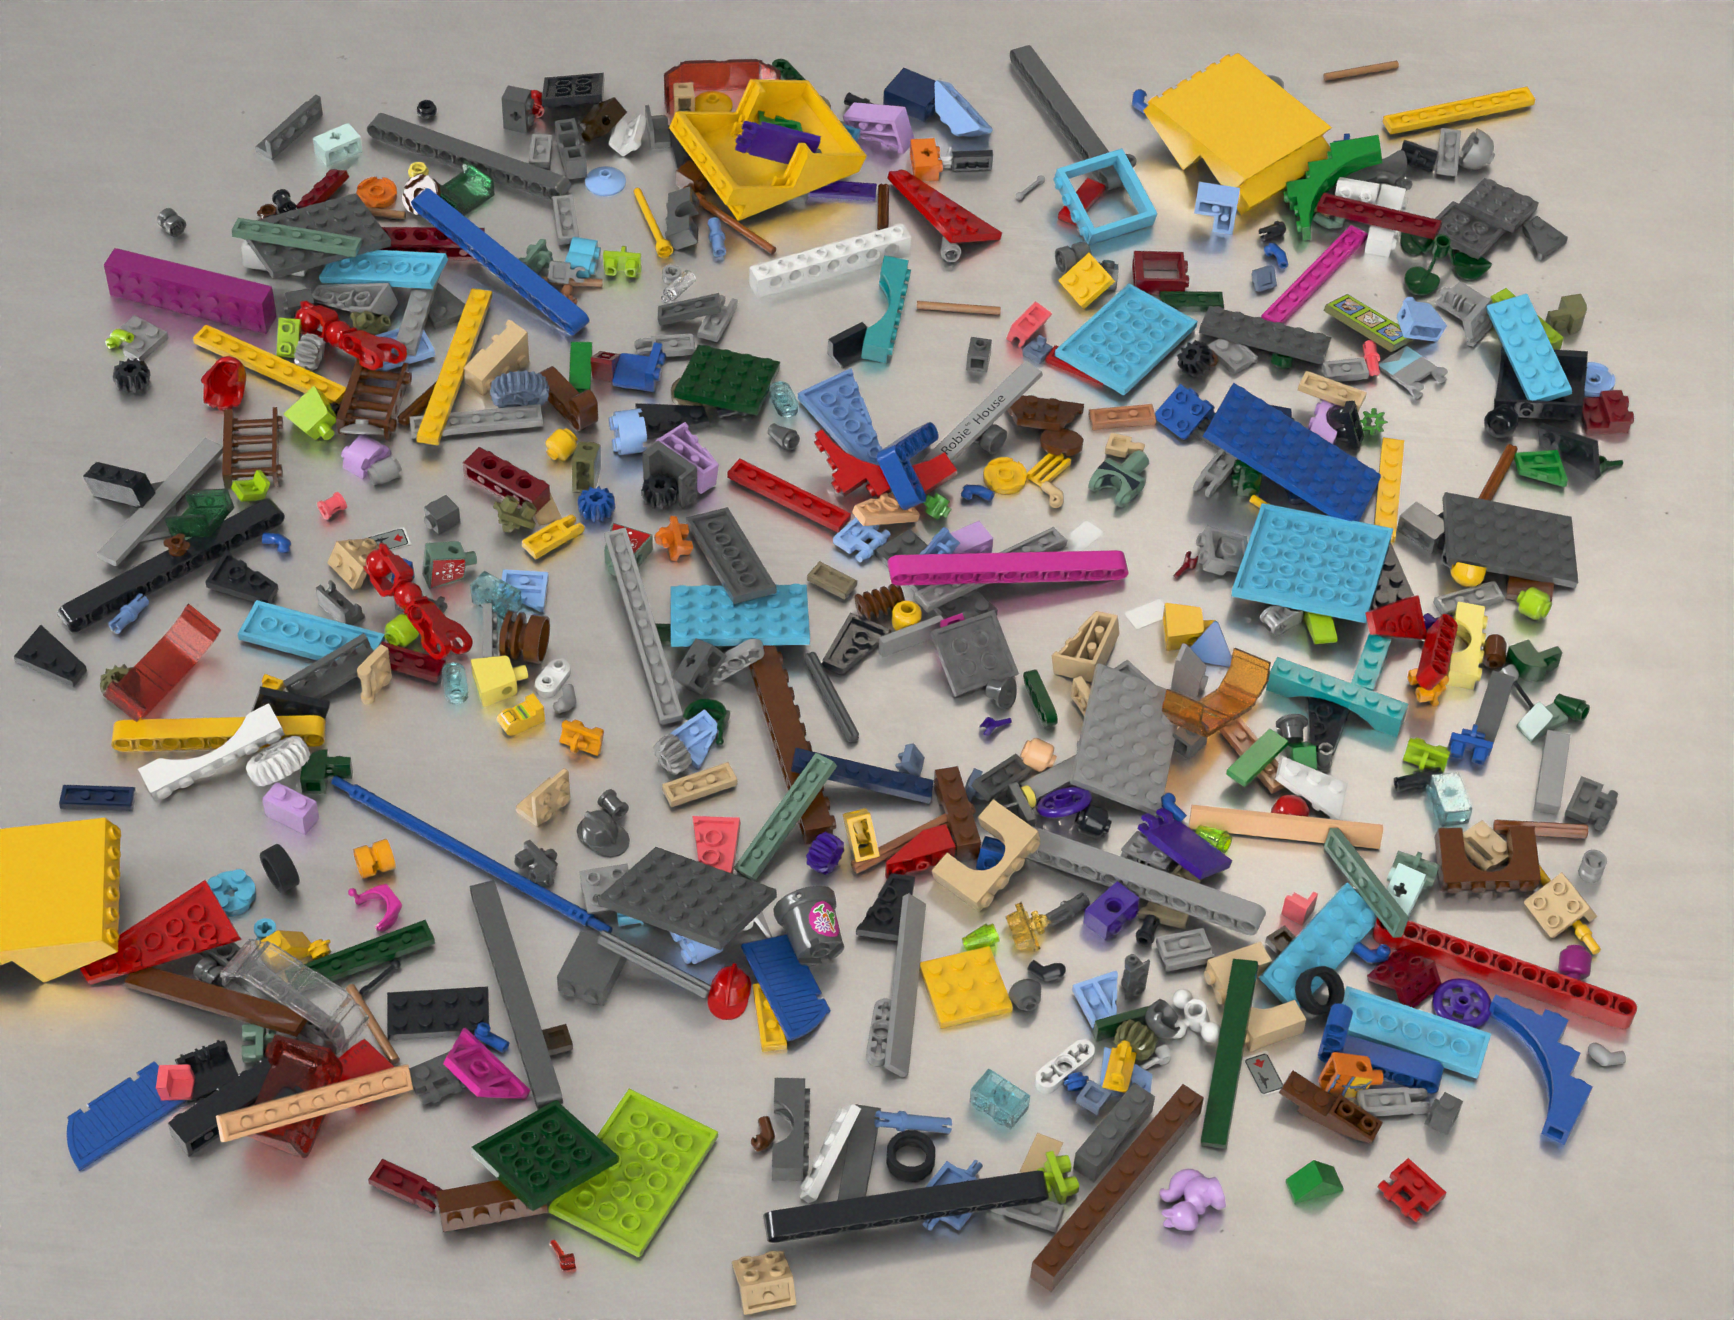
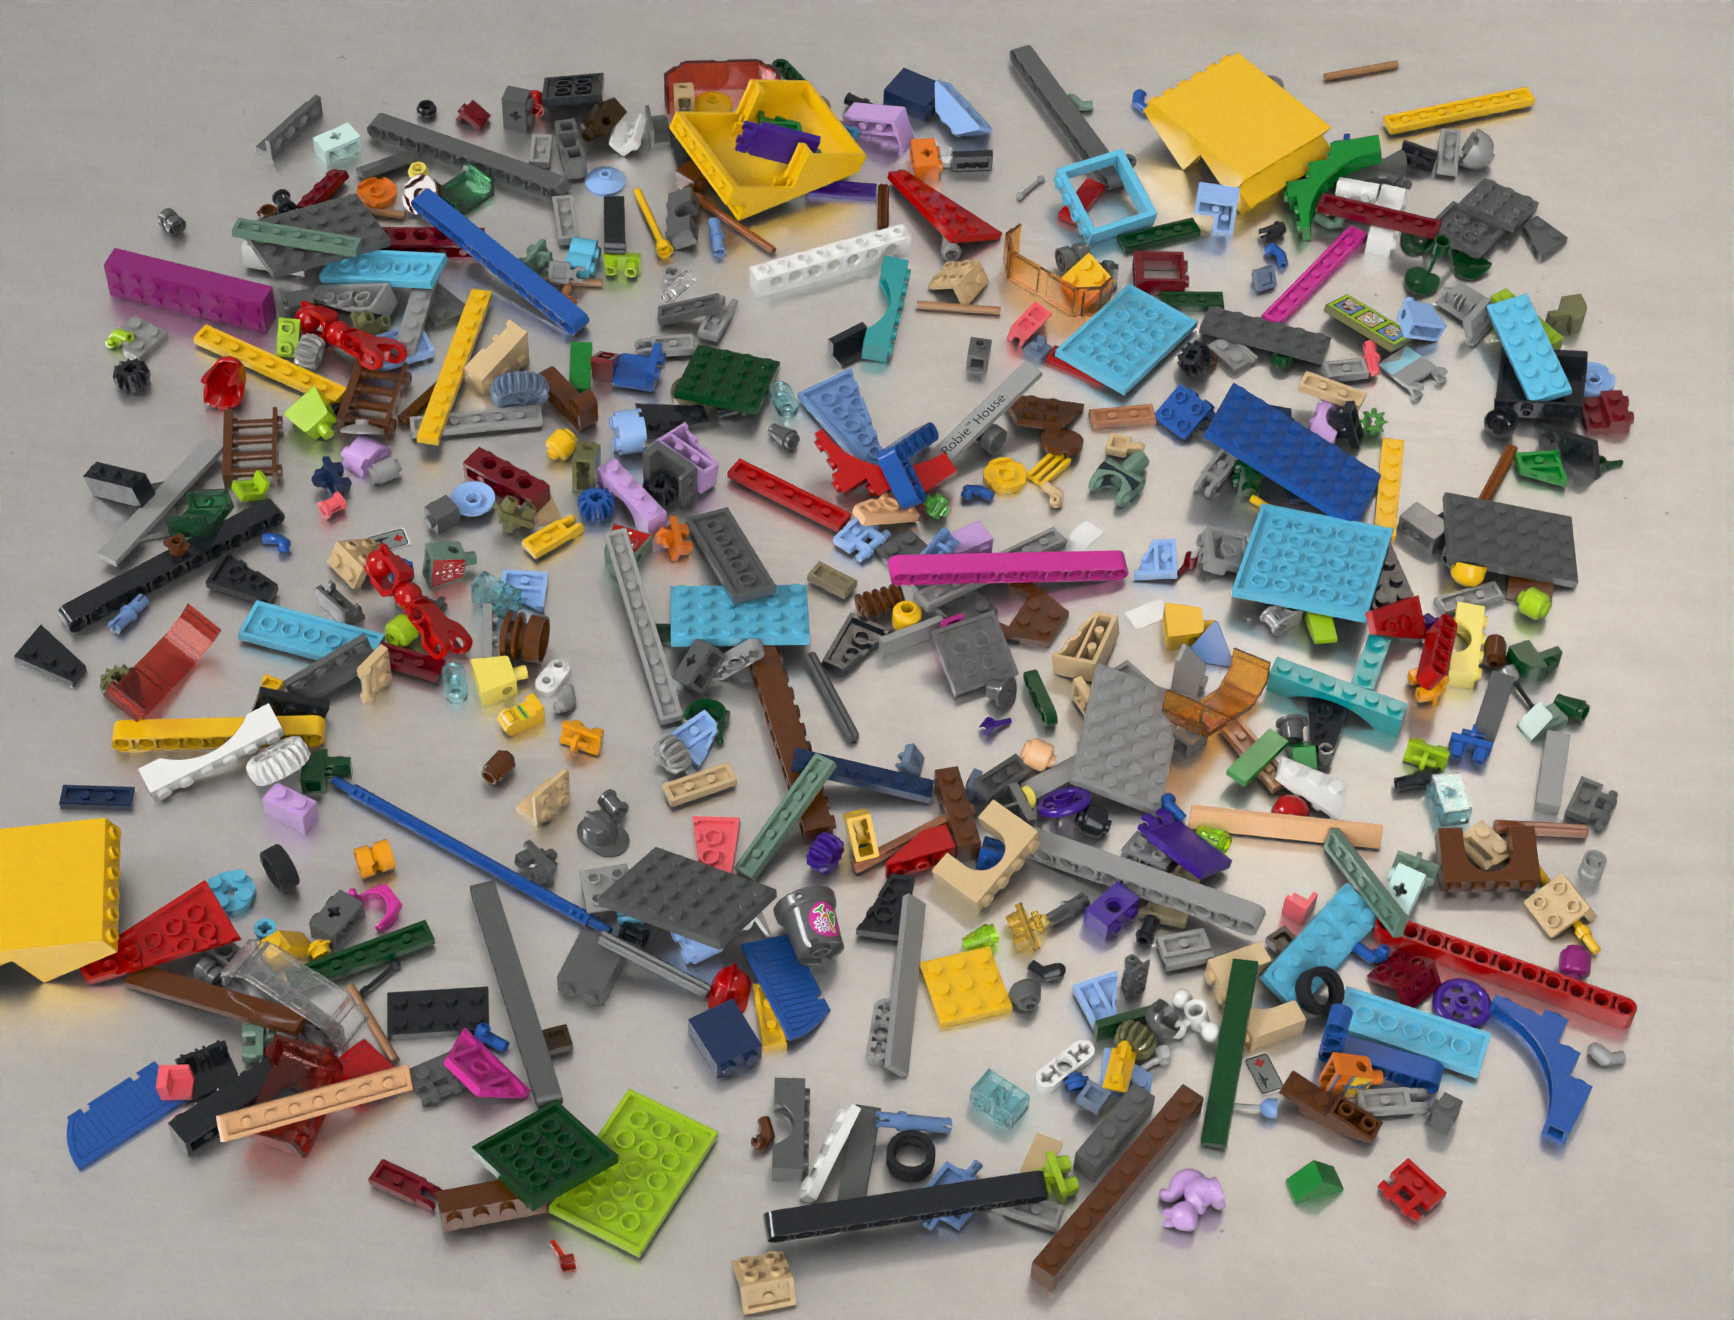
(329, 477): none -> dark blue hips
(337, 919): none -> dark grey brick
(387, 164): none -> dark grey tile
(473, 114): none -> dark red bracket
(473, 498): none -> light blue dish
(498, 767): none -> reddish brown brick
(614, 225): none -> black beam
(634, 935): none -> black bush
(645, 510): none -> lavender arch
(725, 1038): none -> dark blue brick
(964, 277): none -> tan bracket
(1037, 619): none -> reddish brown wing
(1051, 288): none -> clear orange windscreen
(1081, 105): none -> sand green arm
(1158, 235): none -> dark green tile
(1159, 561): none -> light blue wing
(1267, 1107): none -> medium blue hinge

